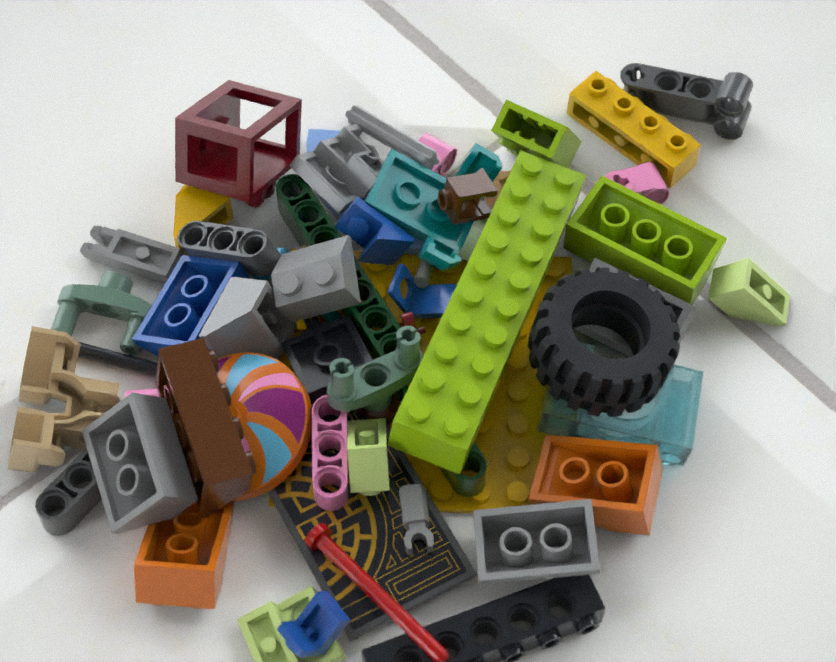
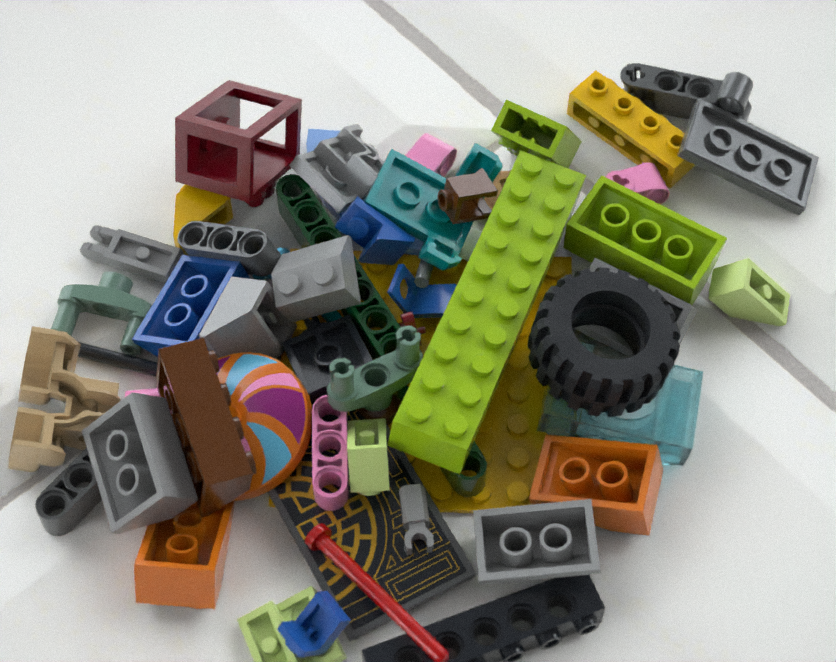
(392, 137): light grey axle -> none
(748, 156): none -> dark grey tile

